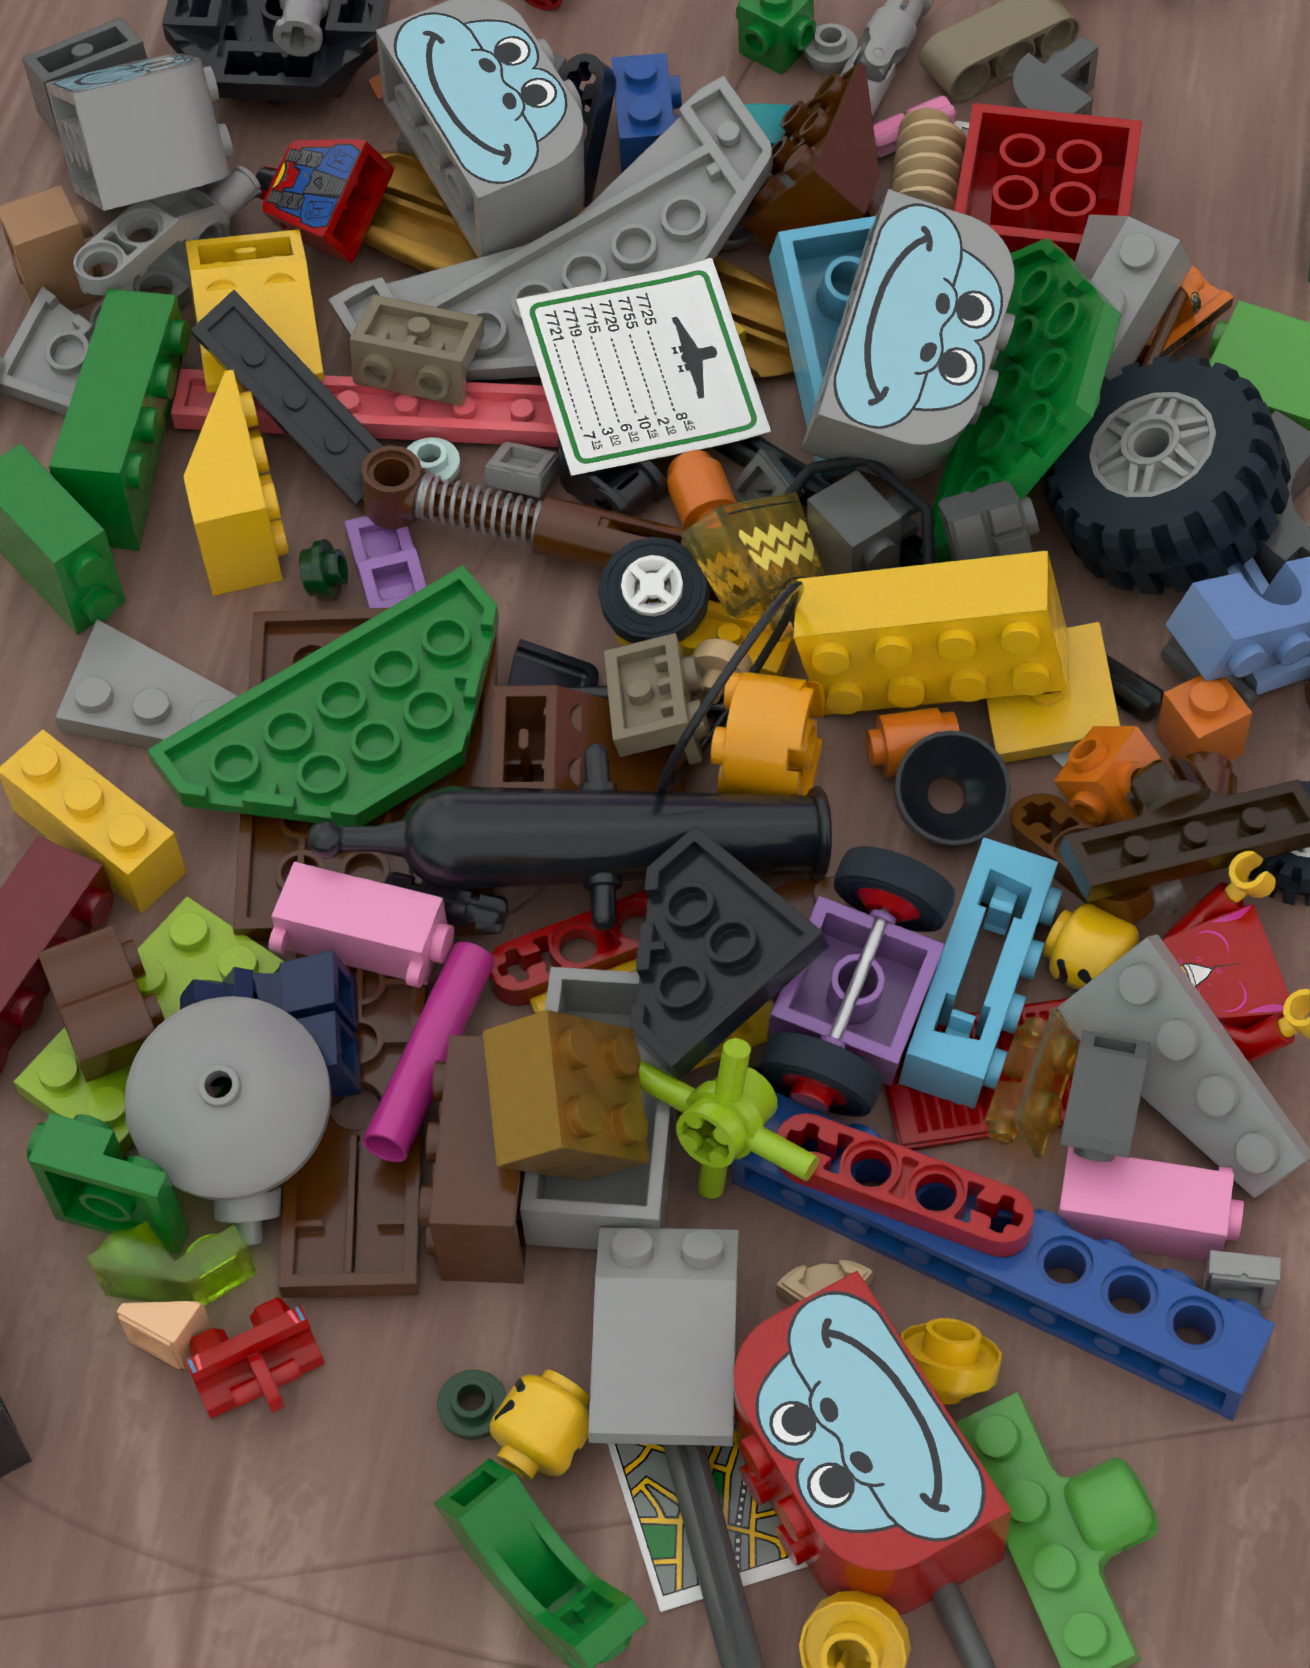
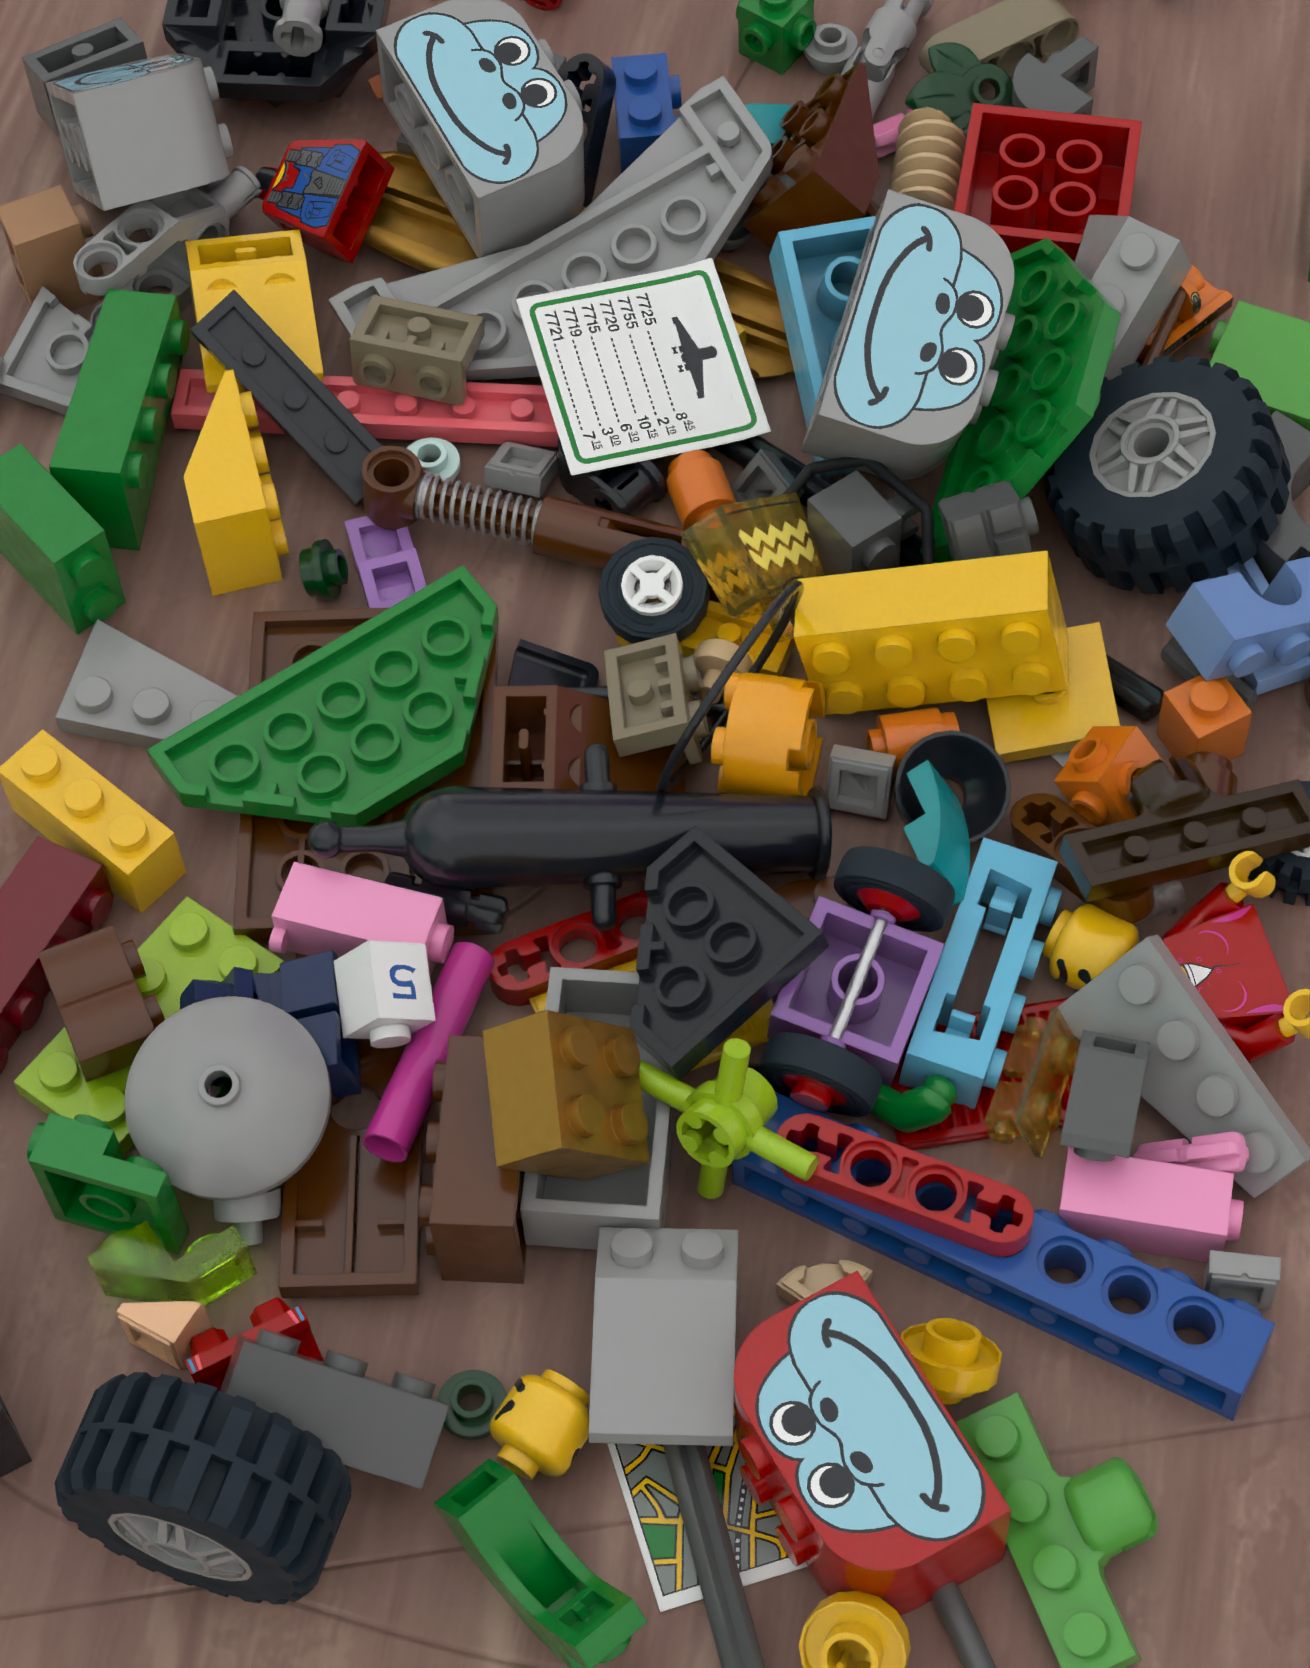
(204, 1488): none -> black wheel
(363, 1419): none -> dark grey brick
(384, 992): none -> white brick
(860, 781): none -> light grey tile
(917, 1107): none -> green arm
(940, 834): none -> teal slope
(956, 84): none -> dark green plate
(1215, 1152): none -> bright pink piece

